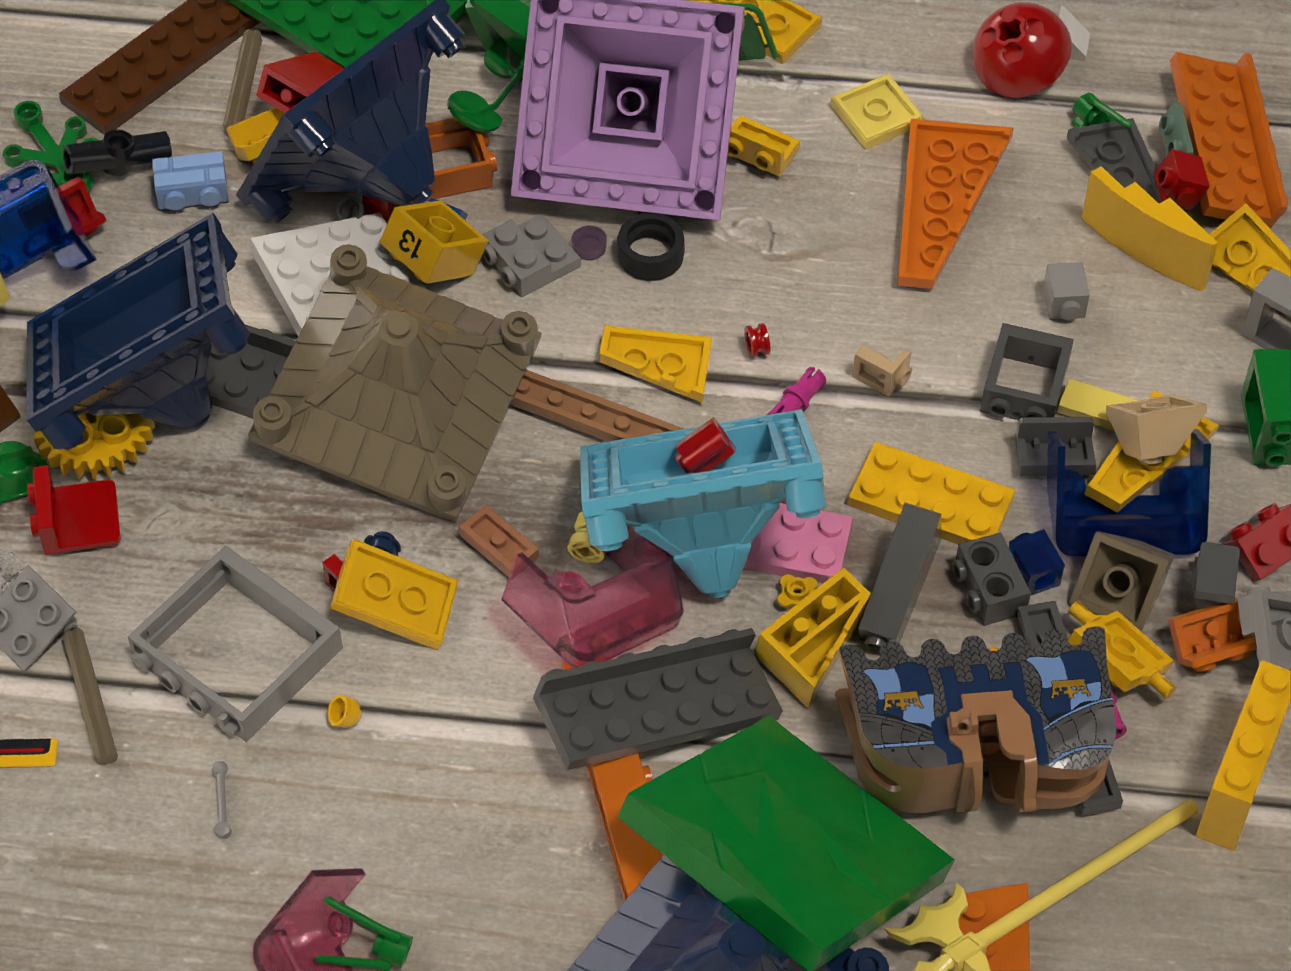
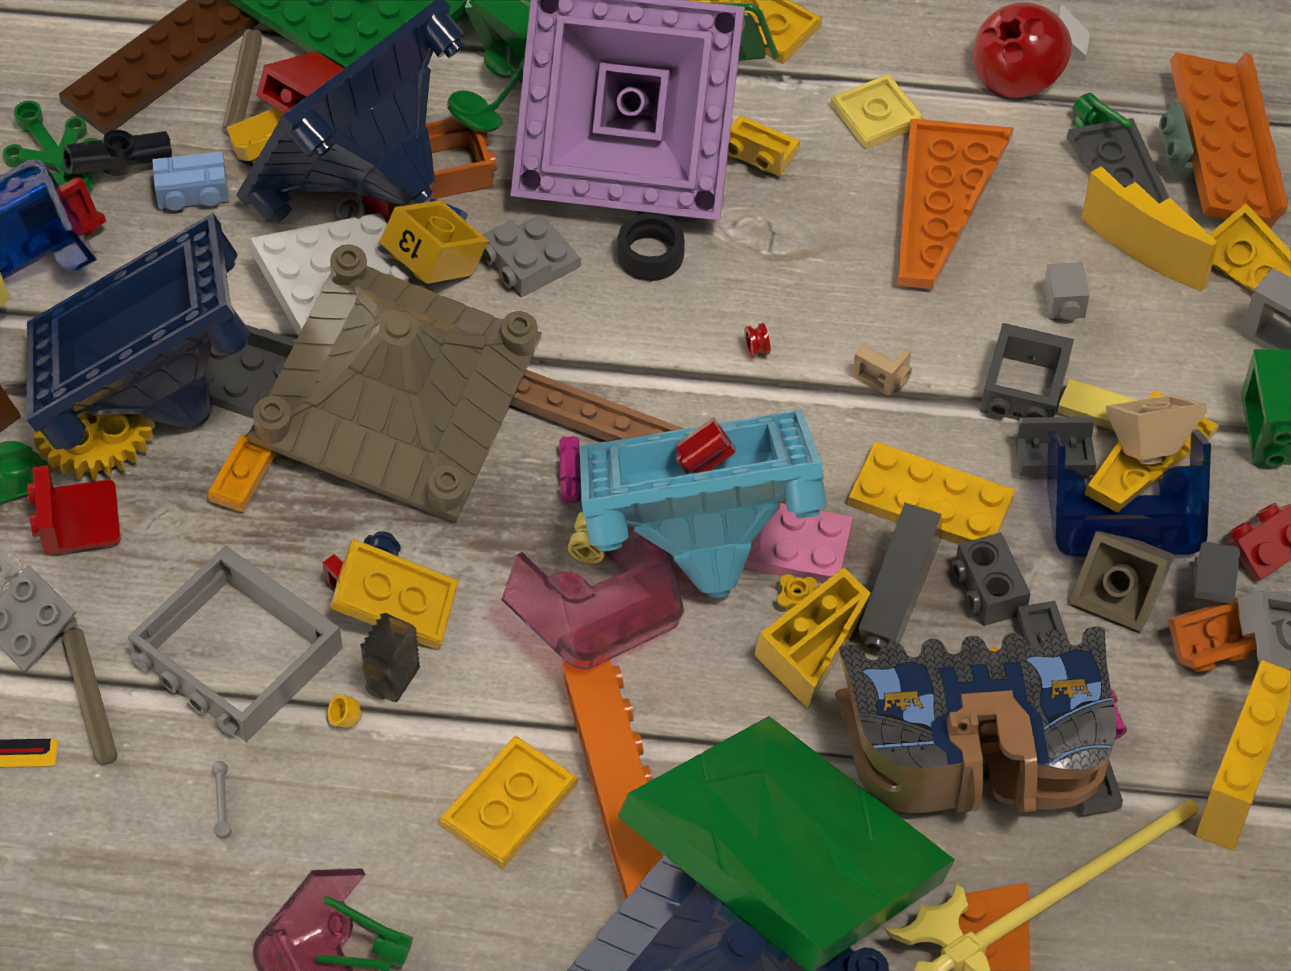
(240, 474): none -> light orange hinge
(389, 657): none -> clear smoke brick
(496, 539): nougat plate -> none
(508, 802): none -> yellow tile
(570, 469): none -> dark pink axle
(589, 242): clear purple tile -> none
(655, 698): dark grey bracket -> none
(659, 357): yellow wing -> none
(799, 395): dark pink pin -> none
(1037, 561): clear blue brick -> none
(1129, 652): yellow plate -> none
(1182, 179): red brick -> none

